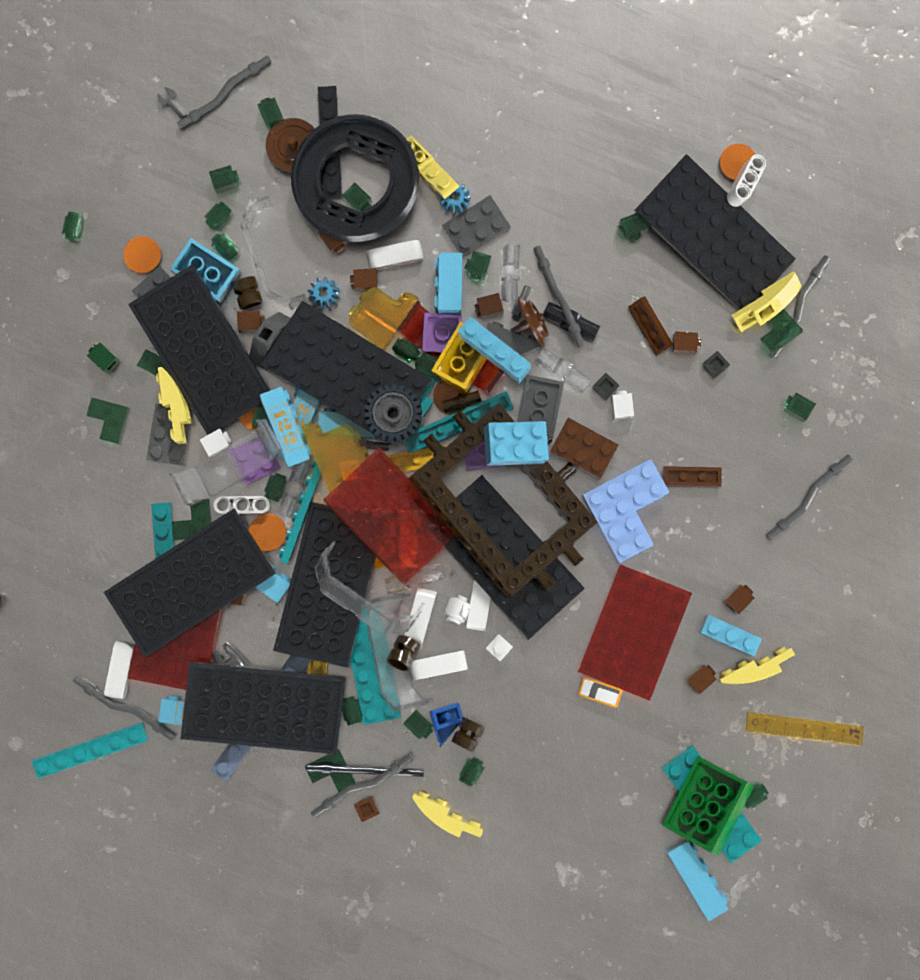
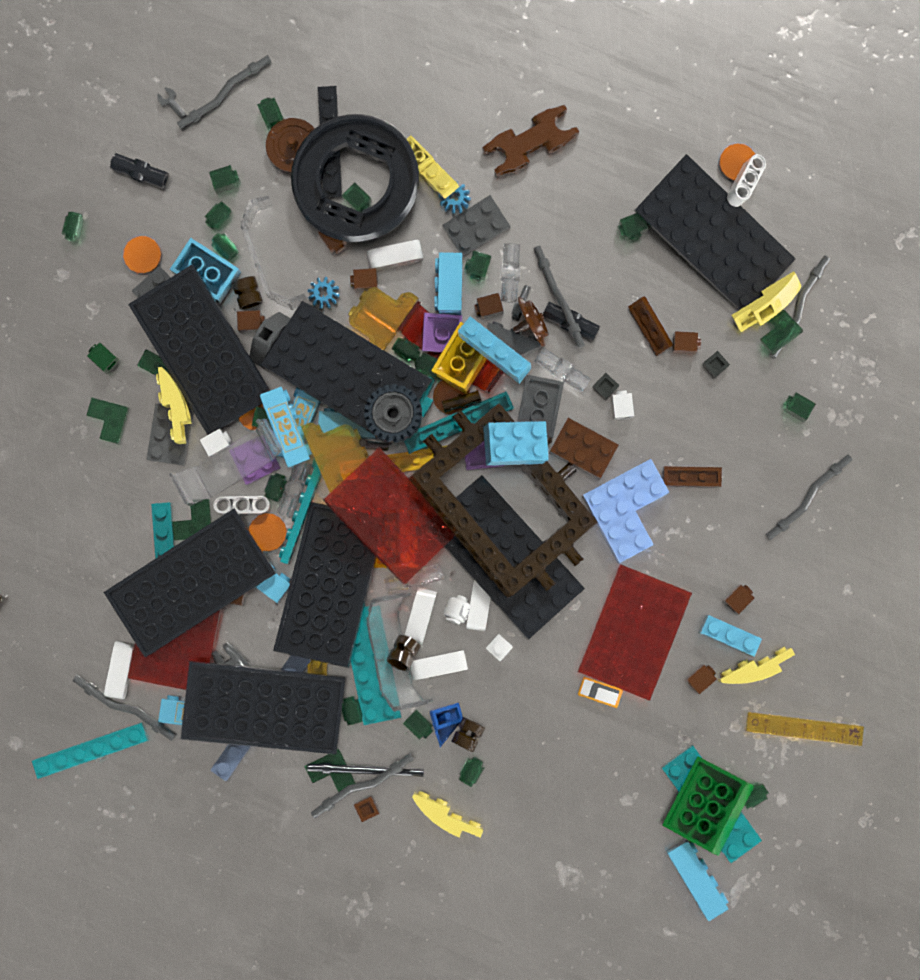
(139, 170): none -> black piece
(361, 607): clear windscreen -> none
(542, 134): none -> reddish brown piece

